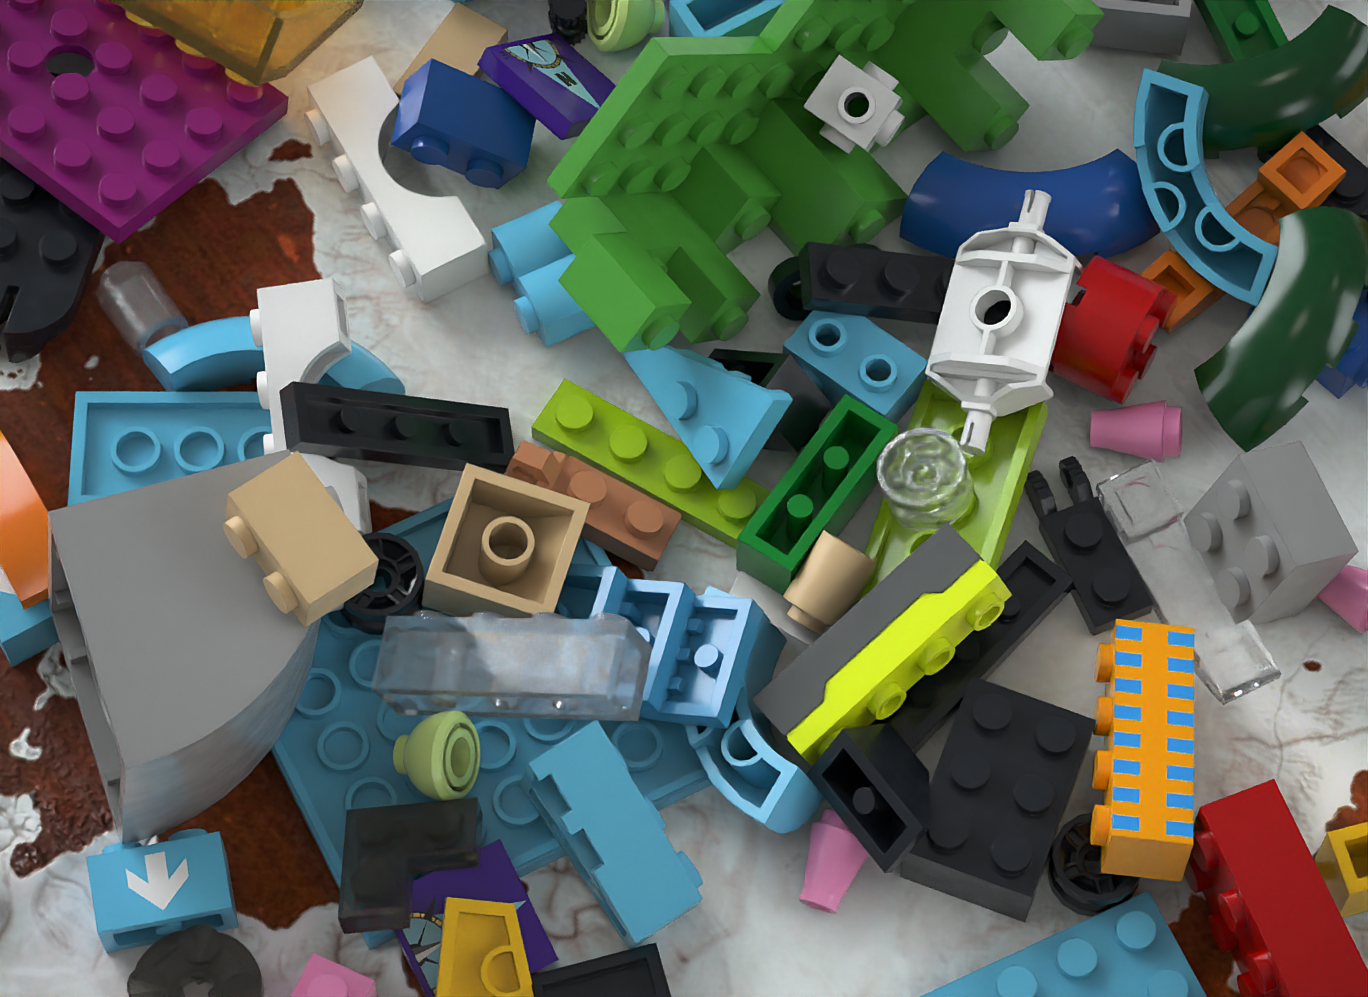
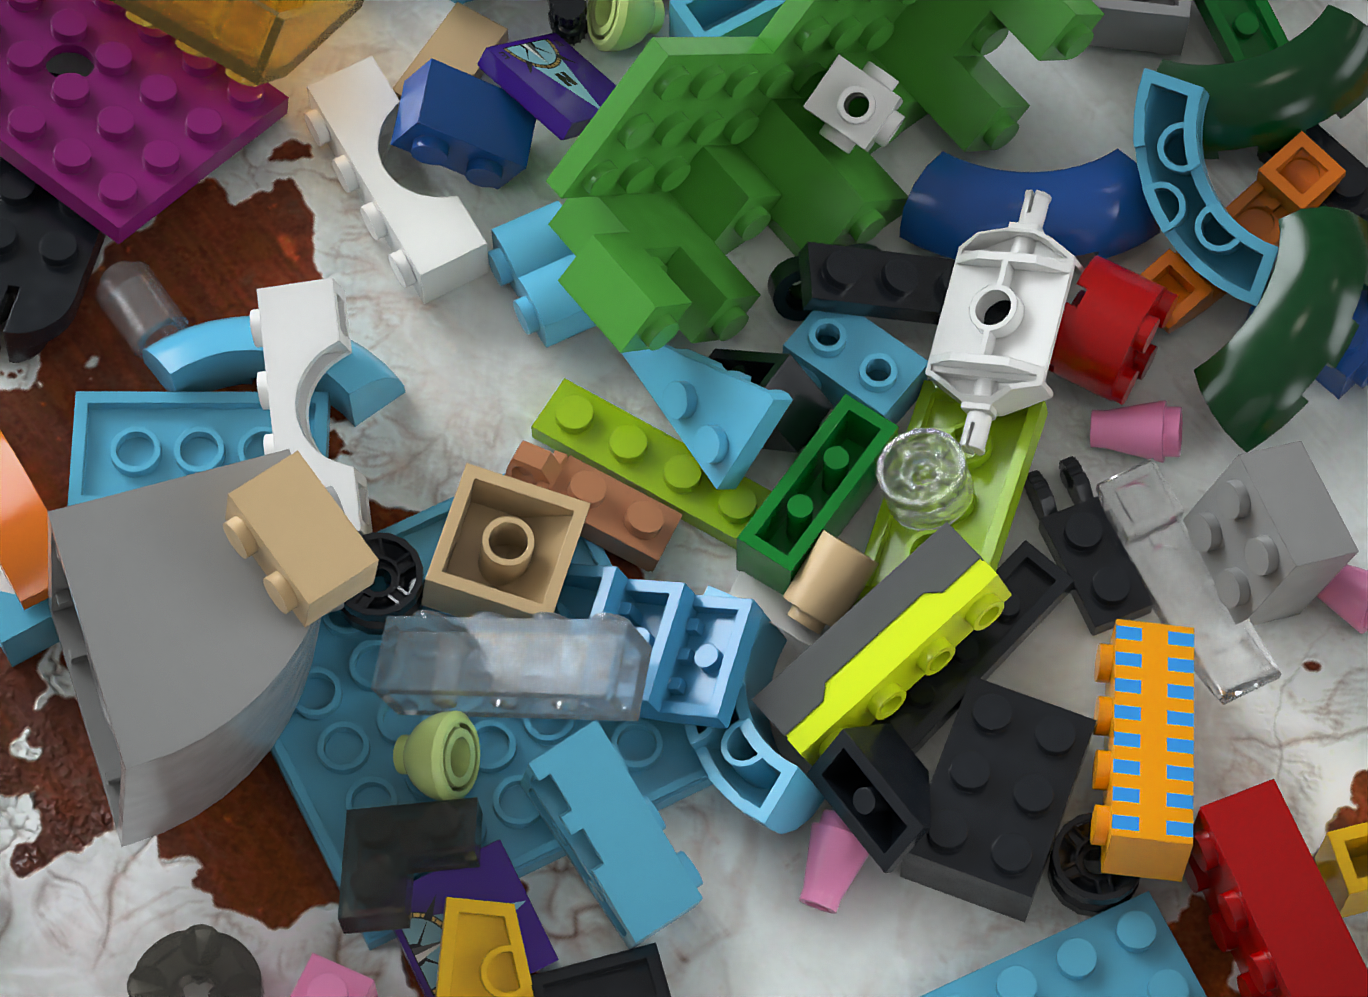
(161, 889): medium azure brick -> none
(395, 428): black plate -> none

